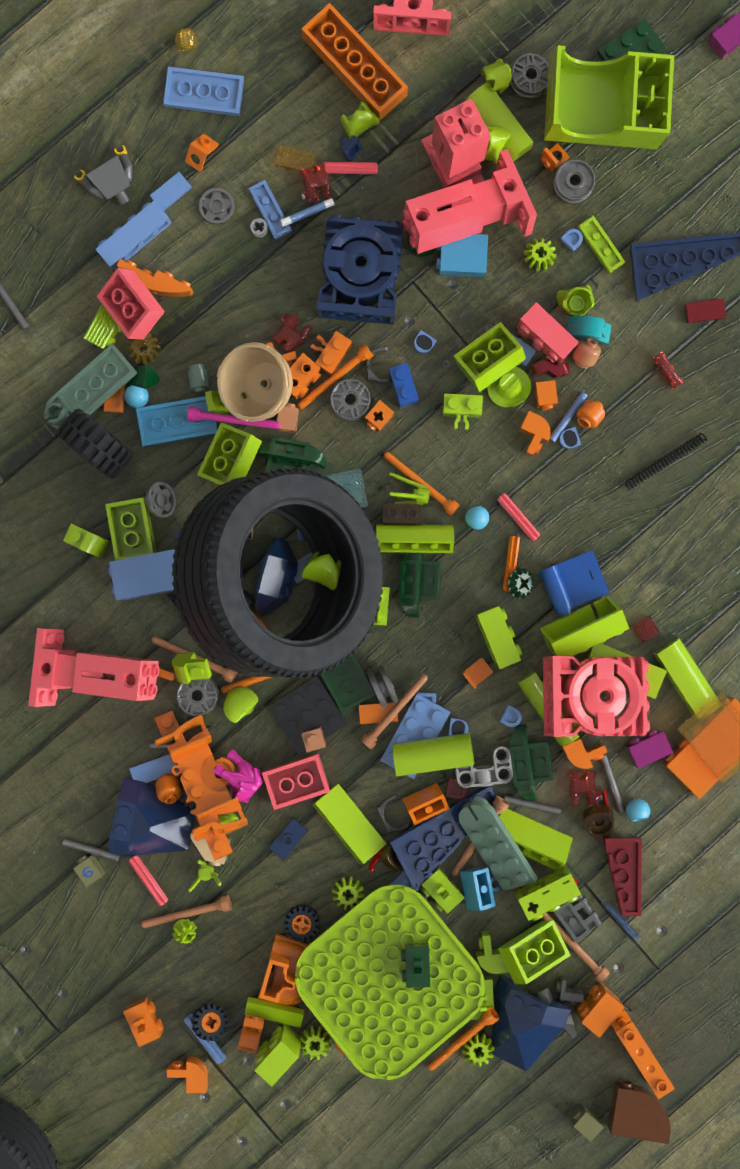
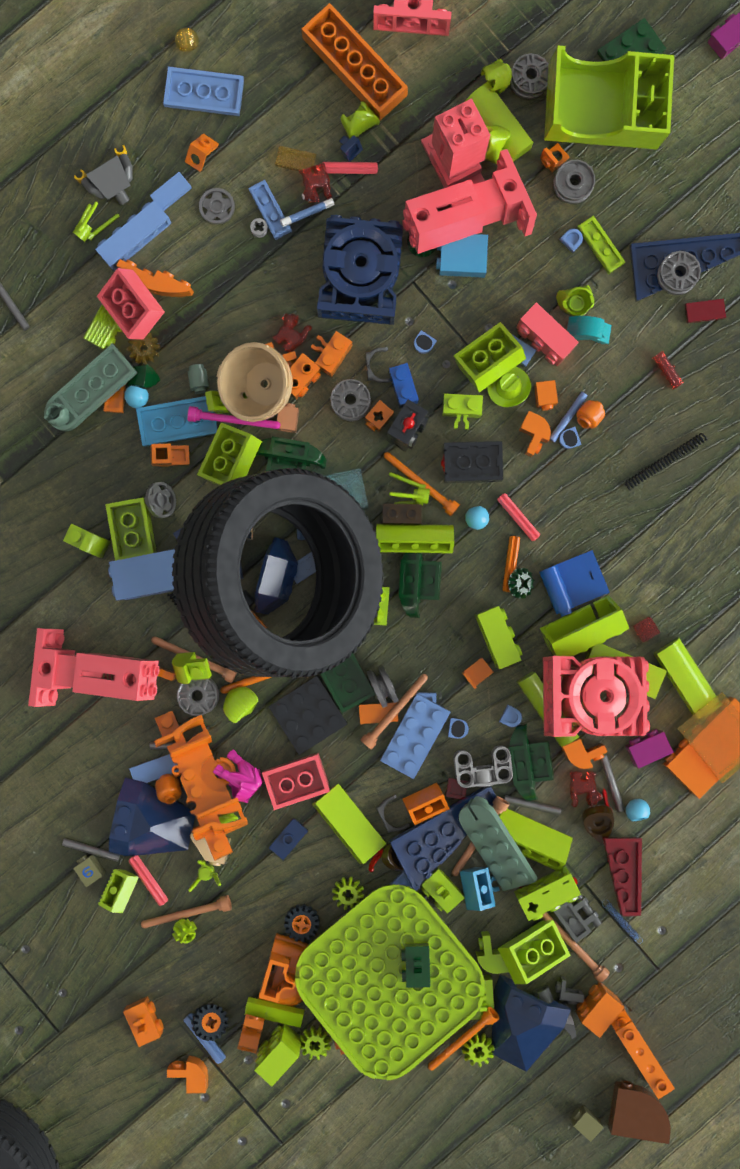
(83, 230): none -> lime plant
(95, 443): black tyre -> none
(118, 891): none -> lime brick
(166, 455): none -> orange brick
(313, 739): nougat brick -> none
(322, 570): lime hair -> none
(363, 354): orange piece -> none
(407, 425): none -> black piece
(433, 754): lime brick -> none
(472, 462): none -> black piece
(546, 252): lime gear -> none
(552, 370): dark red piece -> none
(586, 353): nougat head -> none
(686, 264): none -> flat silver wheel

